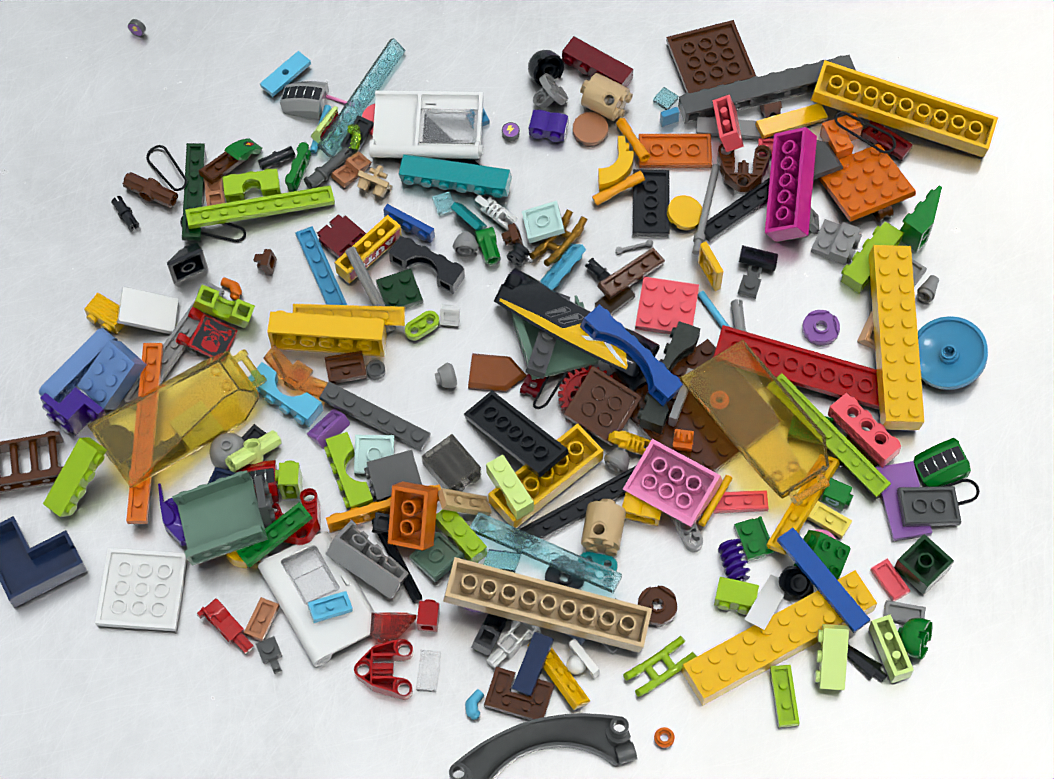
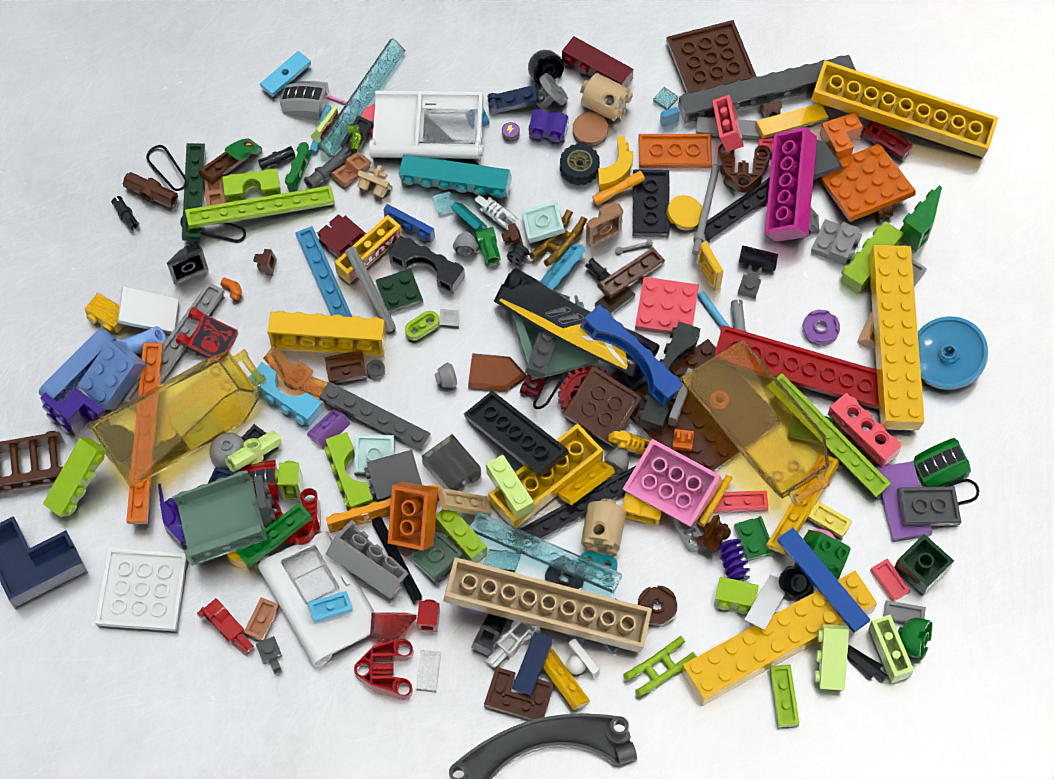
(135, 342): none -> light blue cylinder
(136, 27): tile -> none
(234, 312): lime arch -> none
(381, 523): black tile -> none
(391, 315): yellow tile -> none
(471, 704): medium azure arm -> none
(512, 99): none -> dark blue plate
(581, 155): none -> black wheel
(586, 482): none -> yellow plate
(605, 225): none -> medium nougat plate
(638, 147): light orange piece -> none
(664, 731): orange plate -> none
(713, 534): none -> reddish brown hips
(837, 494): green brick -> none
(858, 119): black piece -> none
(927, 290): light grey cone -> none

